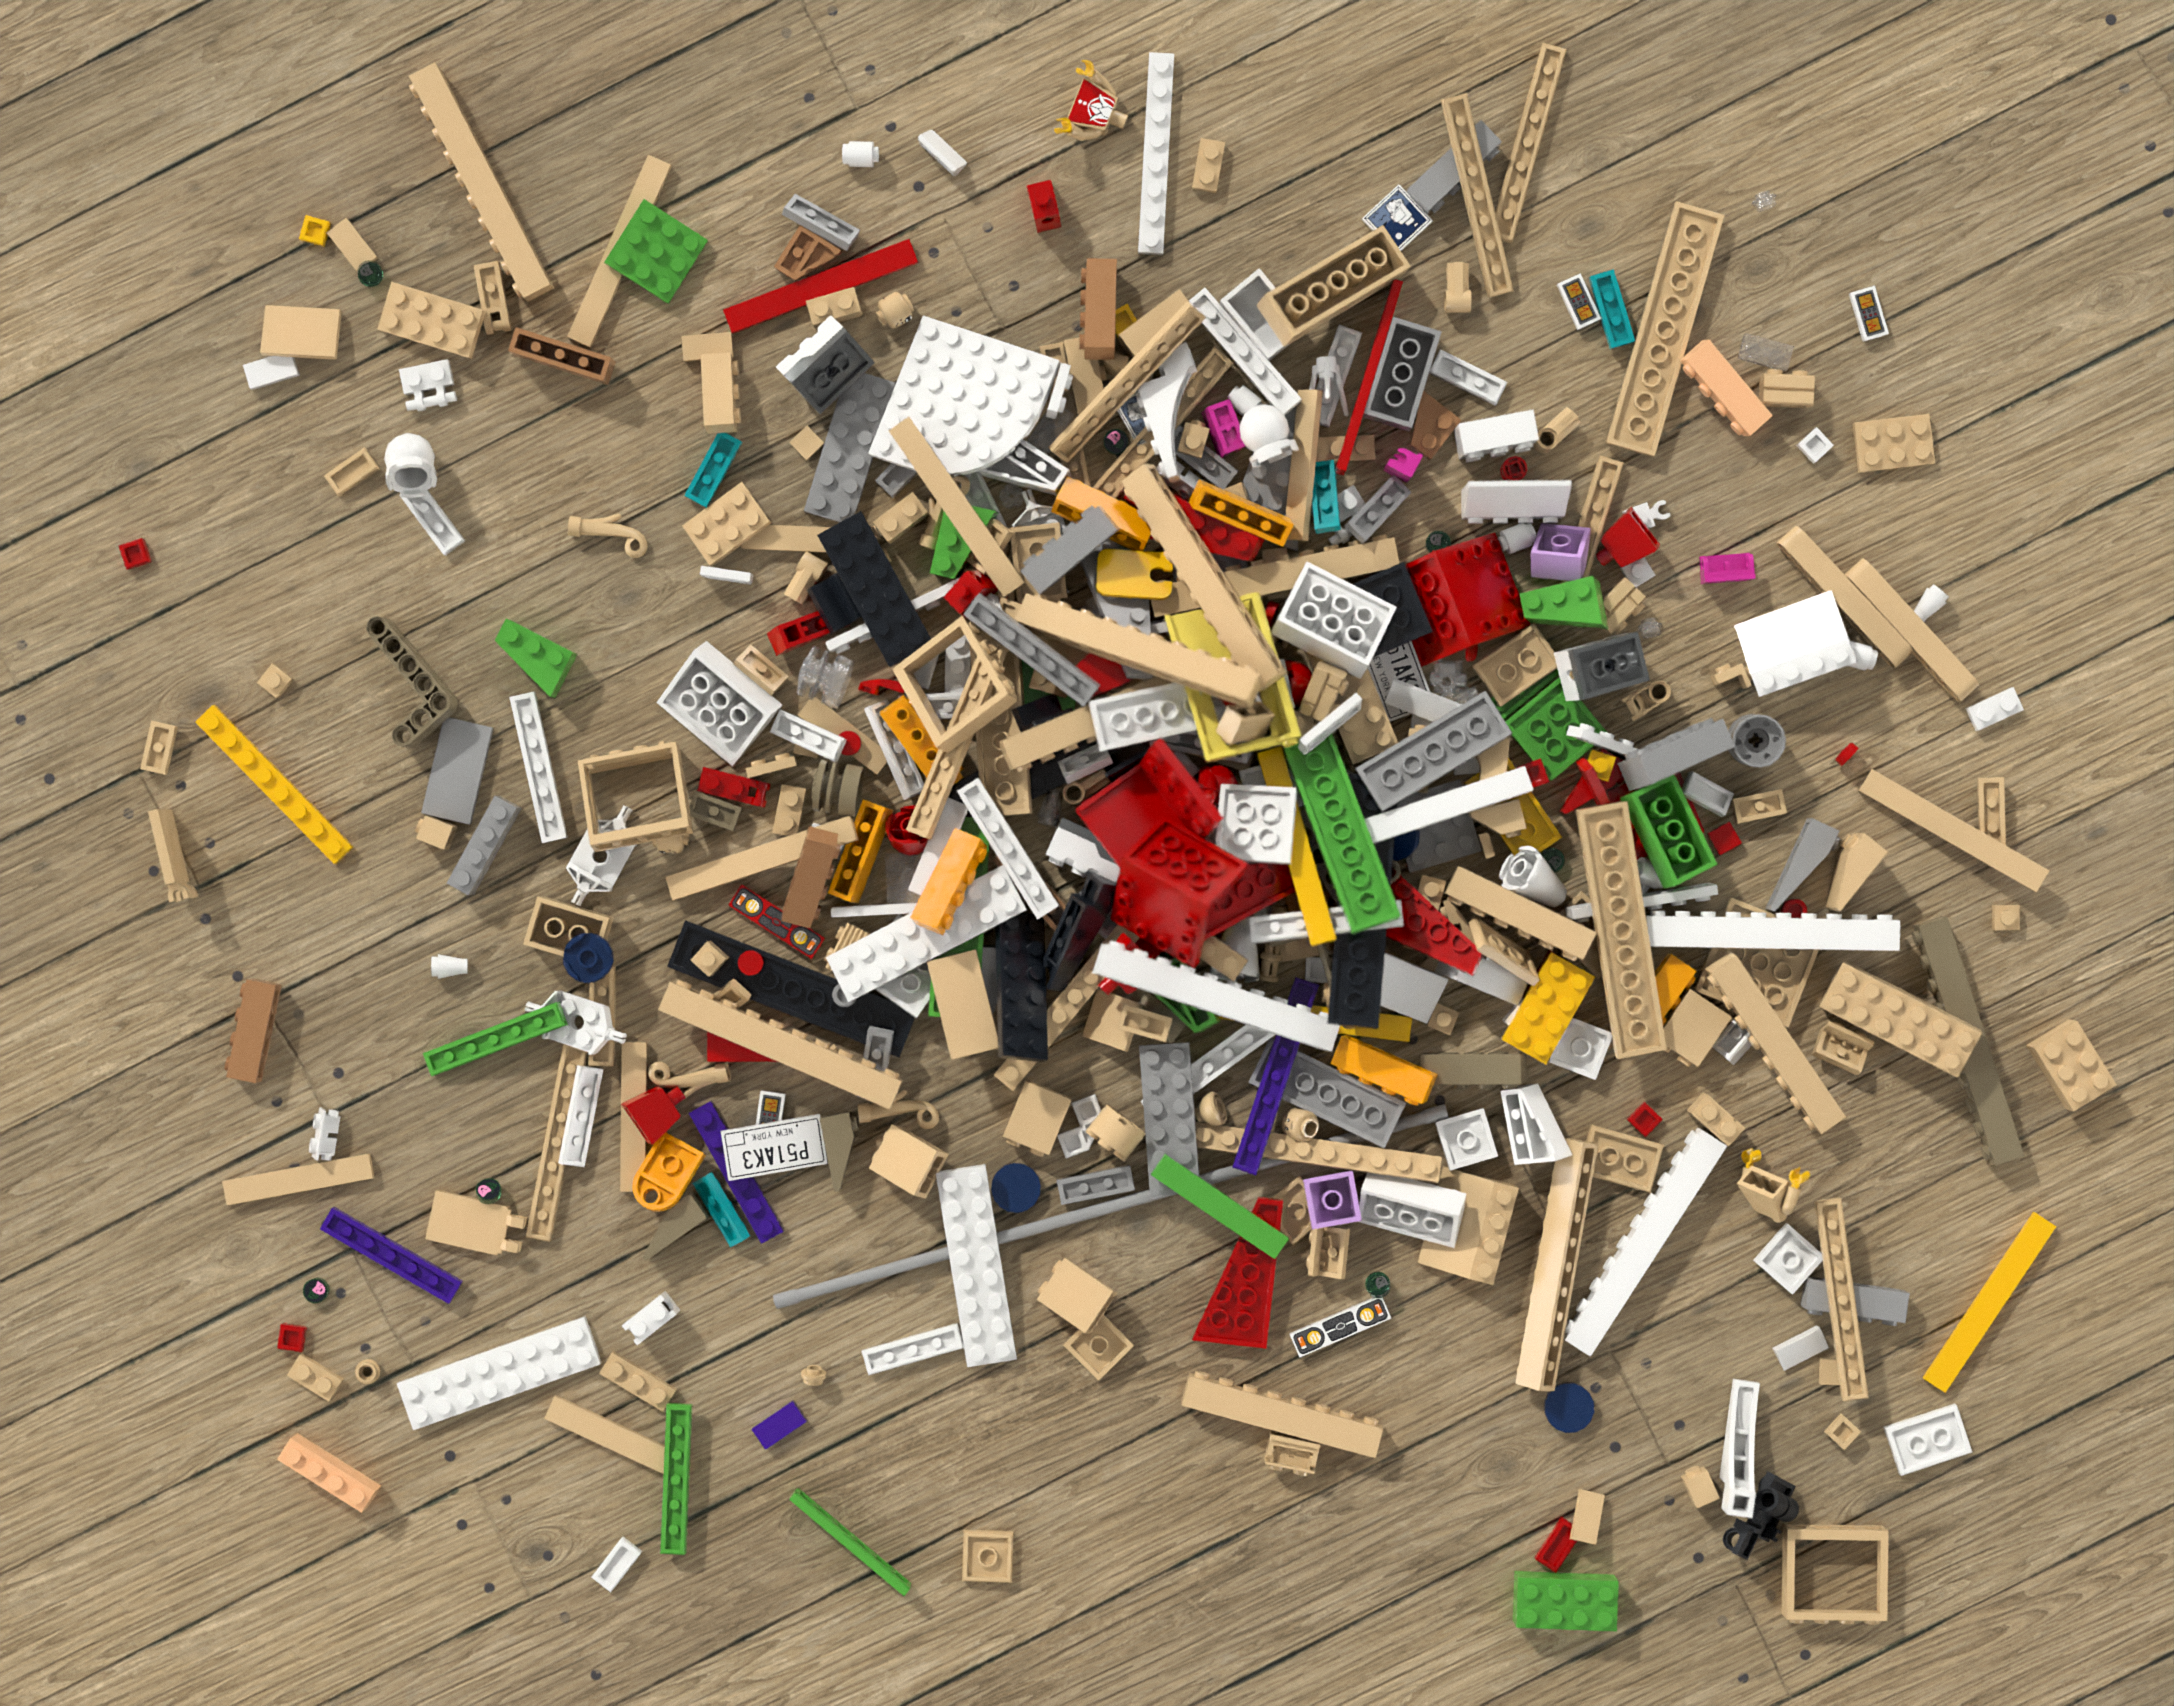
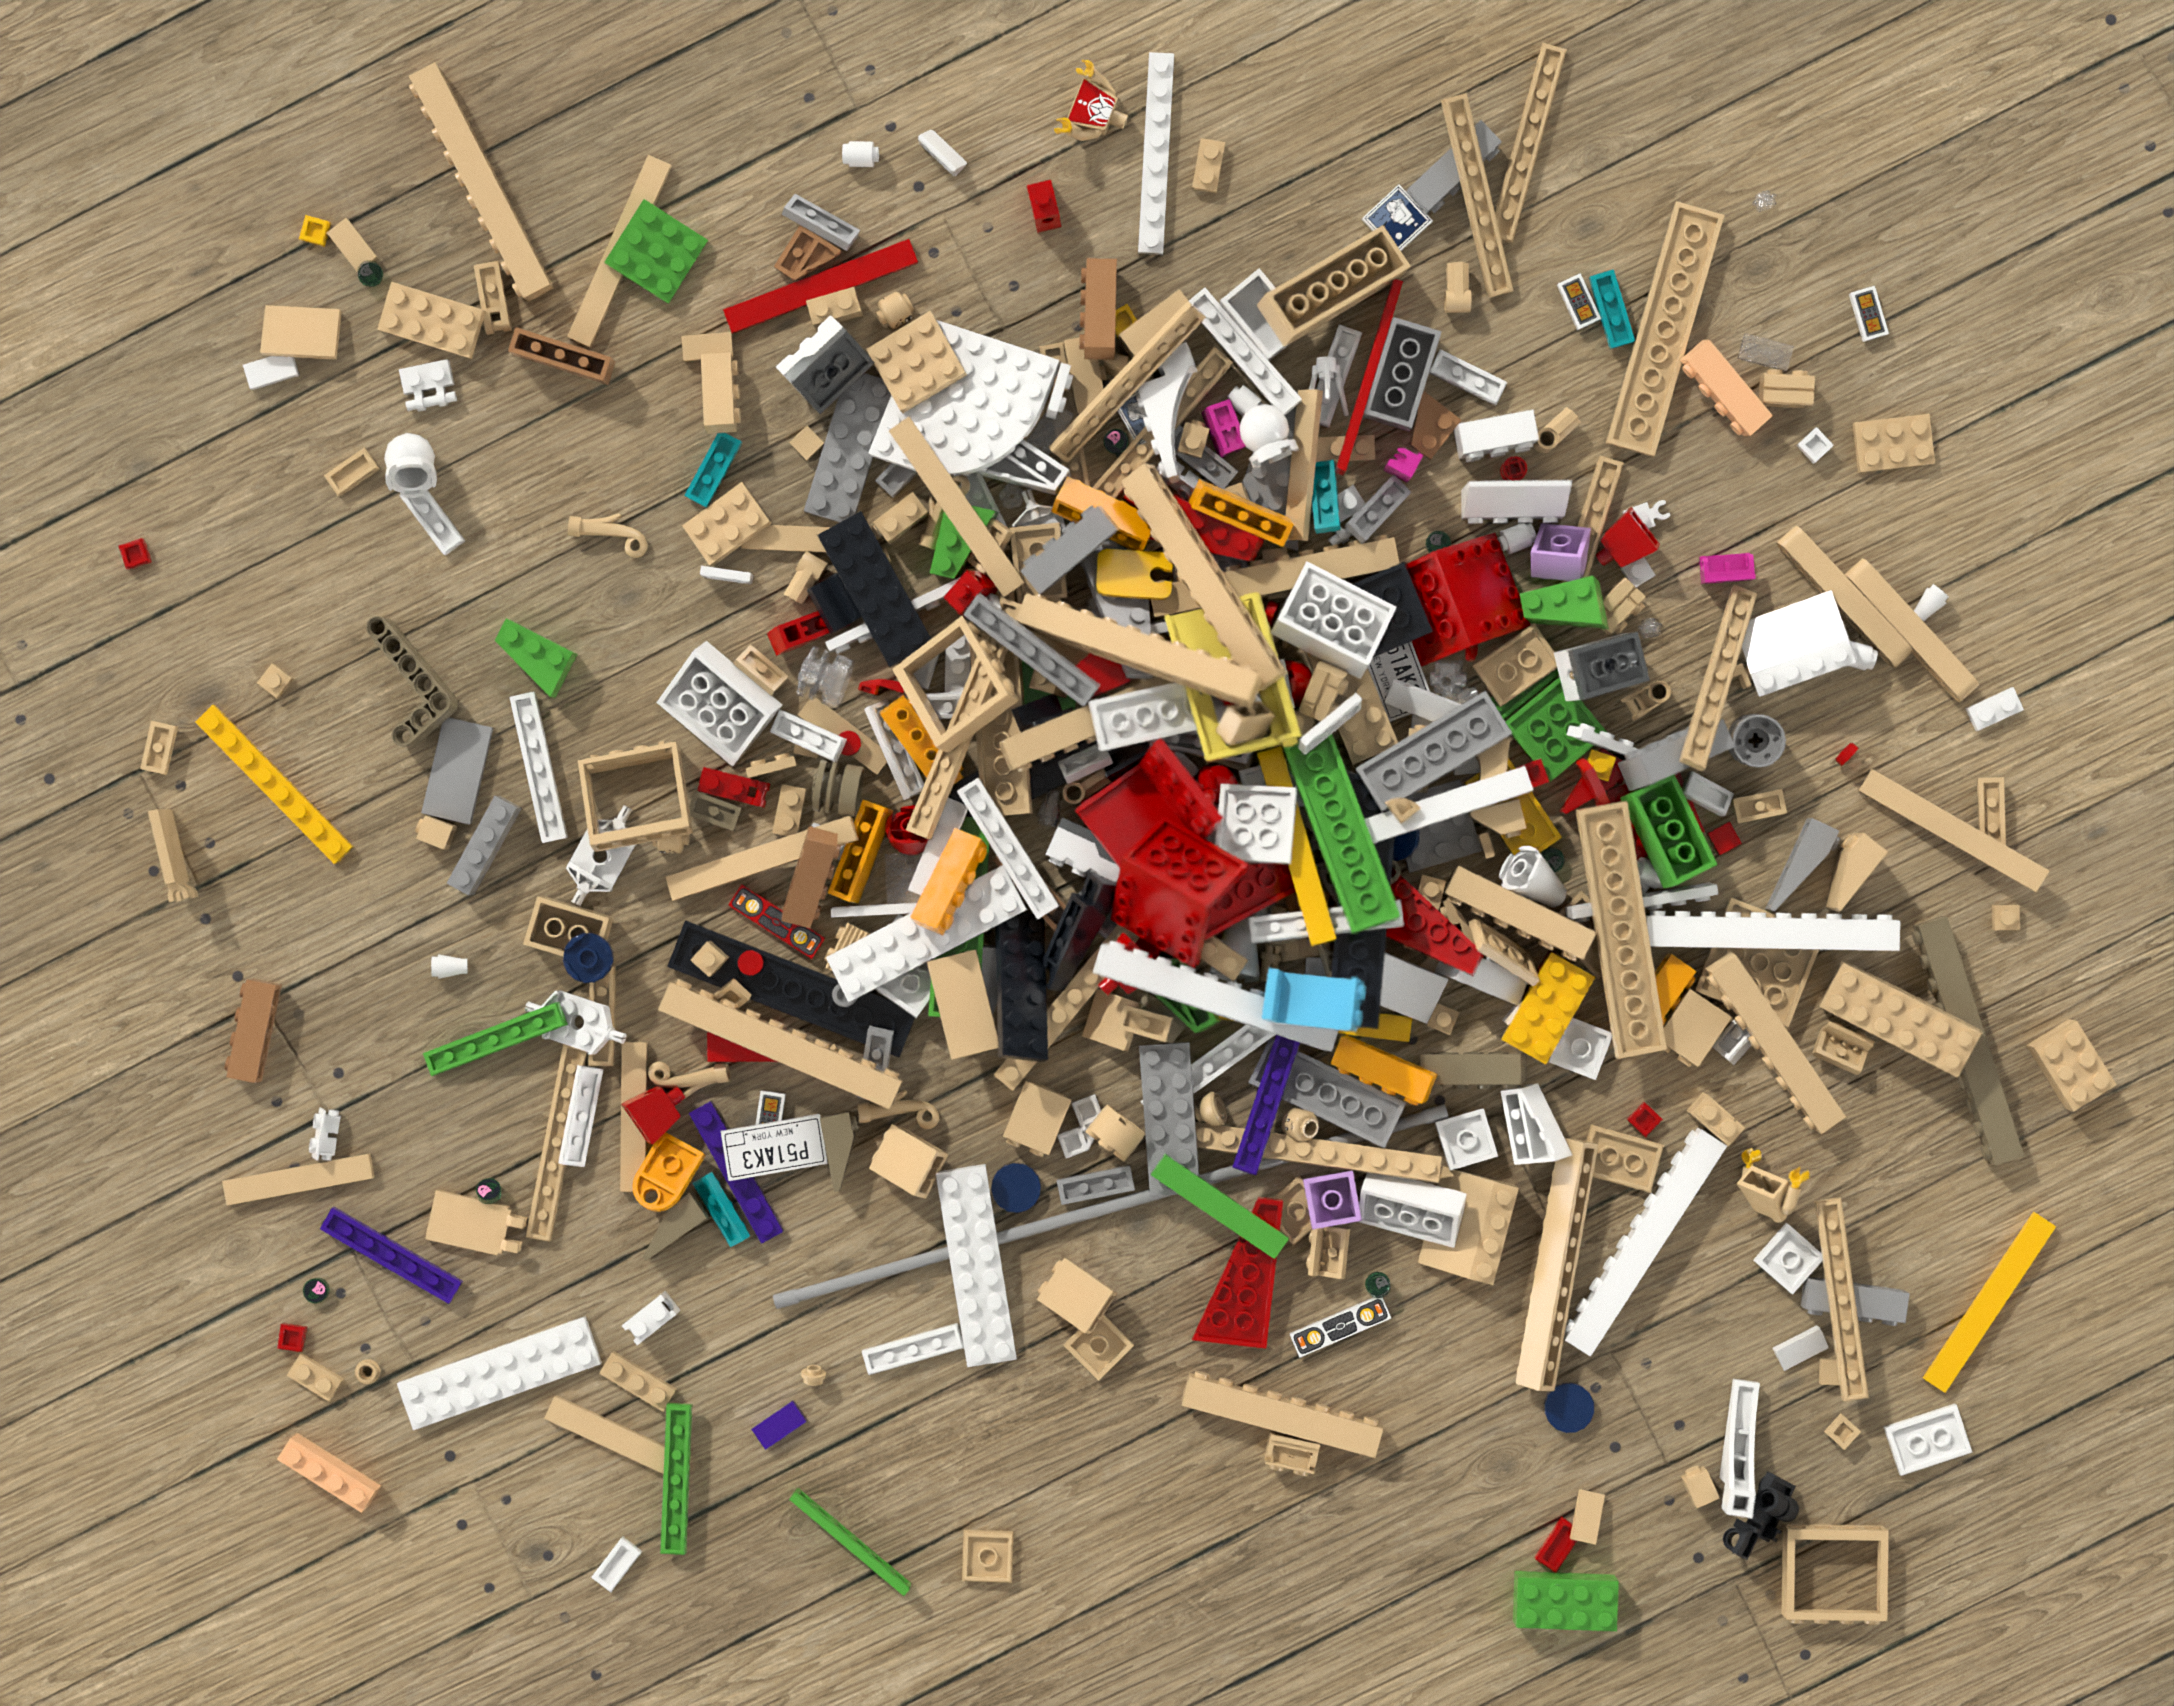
(916, 362): none -> tan plate
(1313, 1001): none -> medium azure panel
(1402, 808): none -> tan tile
(1718, 678): none -> tan tile
(1794, 907): red tile -> none

